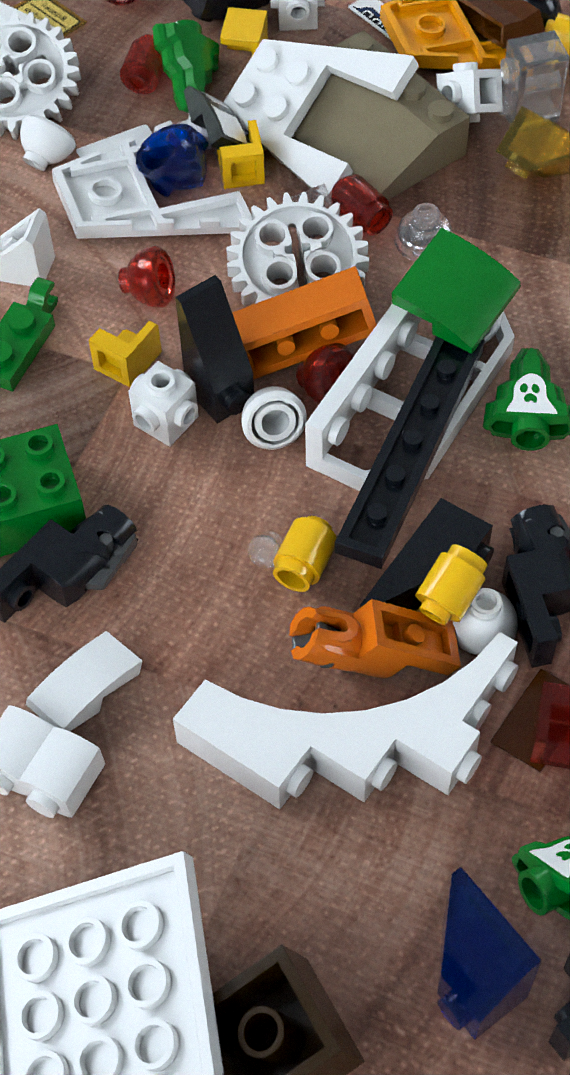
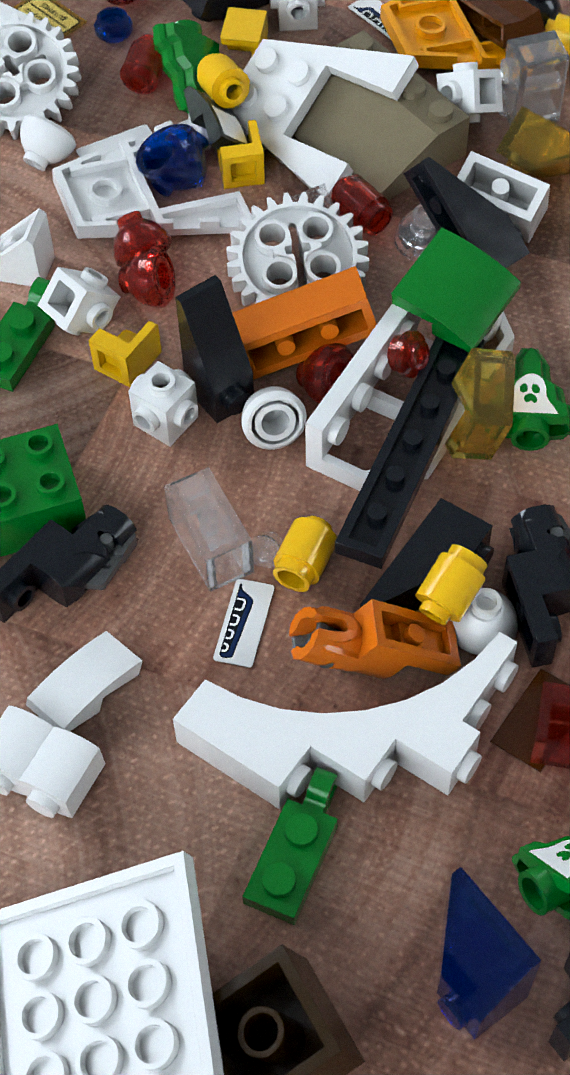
(79, 300): none -> white brick
(113, 25): none -> clear blue plate
(135, 235): none -> clear red brick
(209, 529): none -> clear brick
(223, 80): none -> yellow brick
(244, 623): none -> white sticker
(294, 852): none -> green plate
(408, 353): none -> clear red plate
(465, 212): none -> black slope
(487, 395): none -> clear yellow slope
(512, 191): none -> white brick

